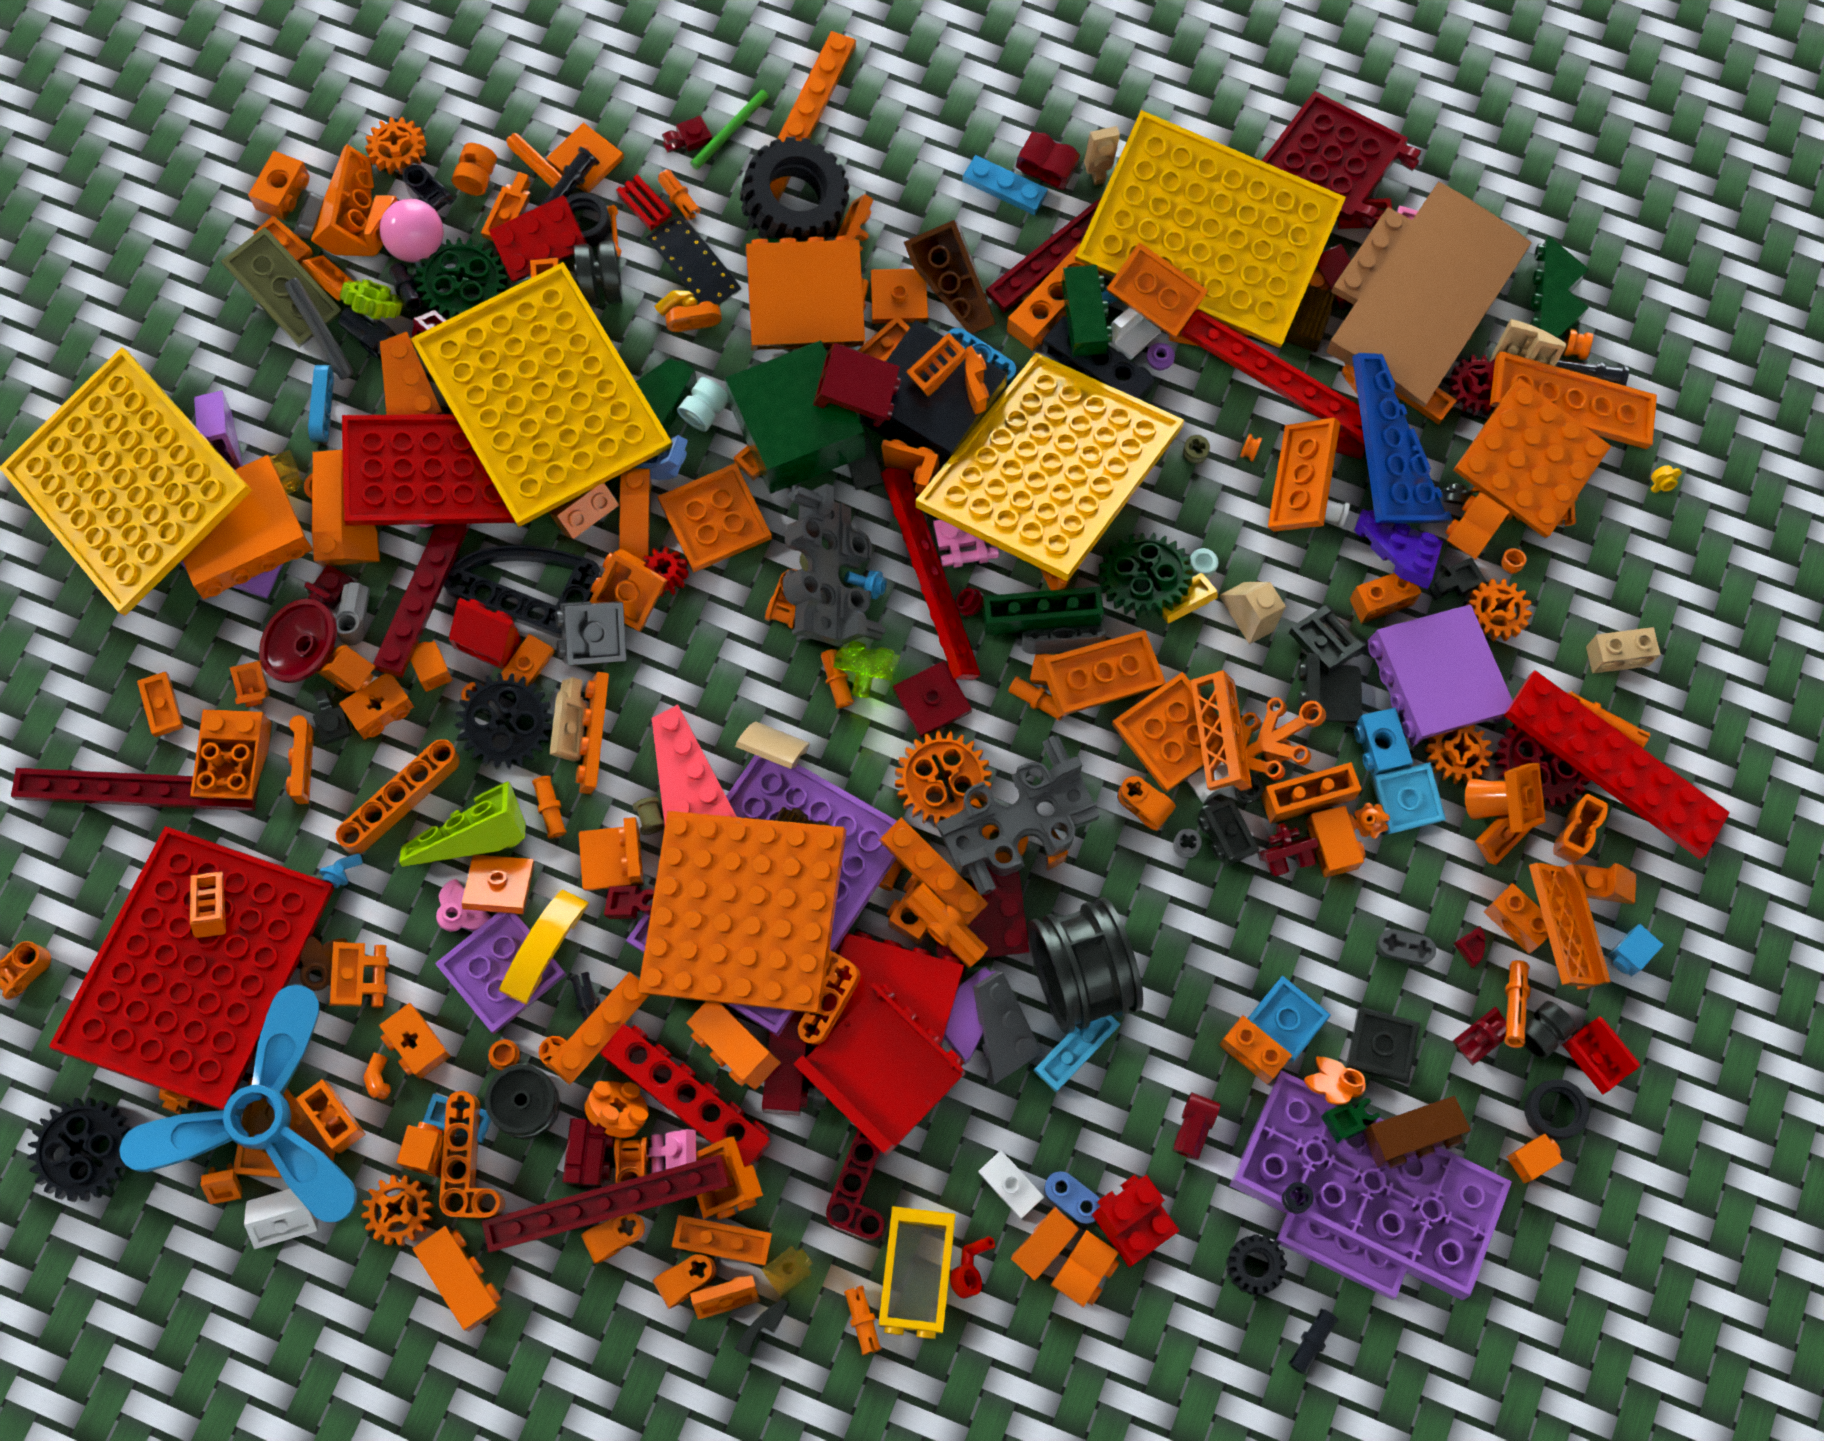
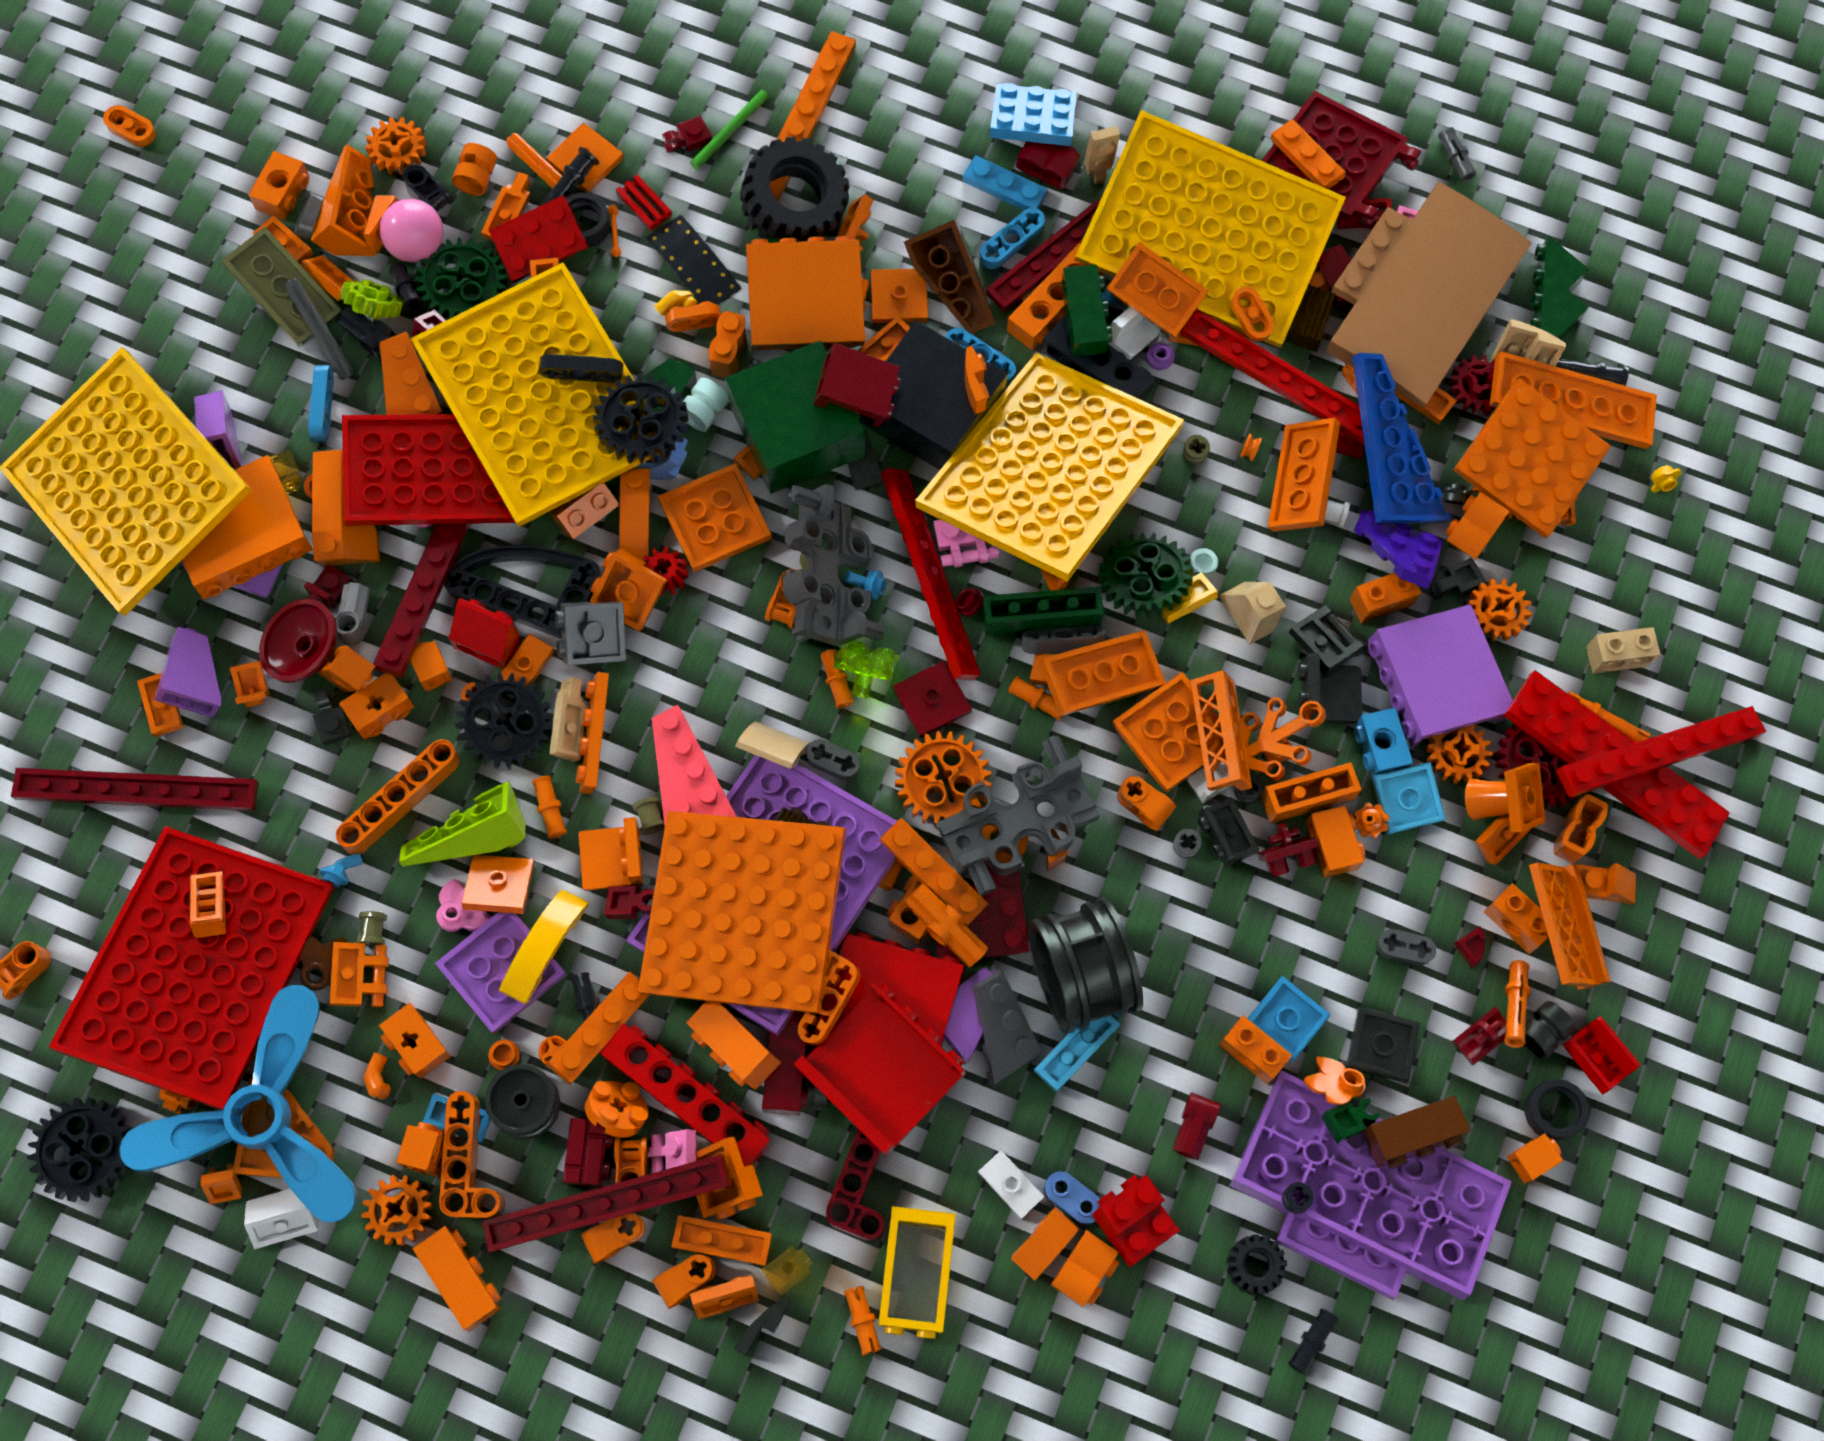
(132, 126): none -> orange plate
(189, 674): none -> medium lavender slope
(230, 754): orange slope -> none
(301, 760): orange plate -> none
(330, 1116): orange brick -> none
(371, 928): none -> olive bush
(580, 368): none -> black beam
(597, 274): pearl dark grey wheel -> none
(615, 414): none -> black gear
(678, 194): orange axle -> none
(727, 344): none -> orange brick
(835, 753): none -> dark grey beam
(920, 461): orange bracket -> none
(923, 364): orange slope -> none
(966, 1278): red plate -> none
(1016, 227): none -> dark azure beam
(1033, 114): none -> plate
(1254, 314): none -> orange plate
(1307, 155): none -> orange plate
(1457, 154): none -> dark grey pin
(1513, 560): orange hinge -> none
(1578, 344): orange wheel -> none
(1635, 950): dark azure brick -> none
(1660, 751): none -> red plate

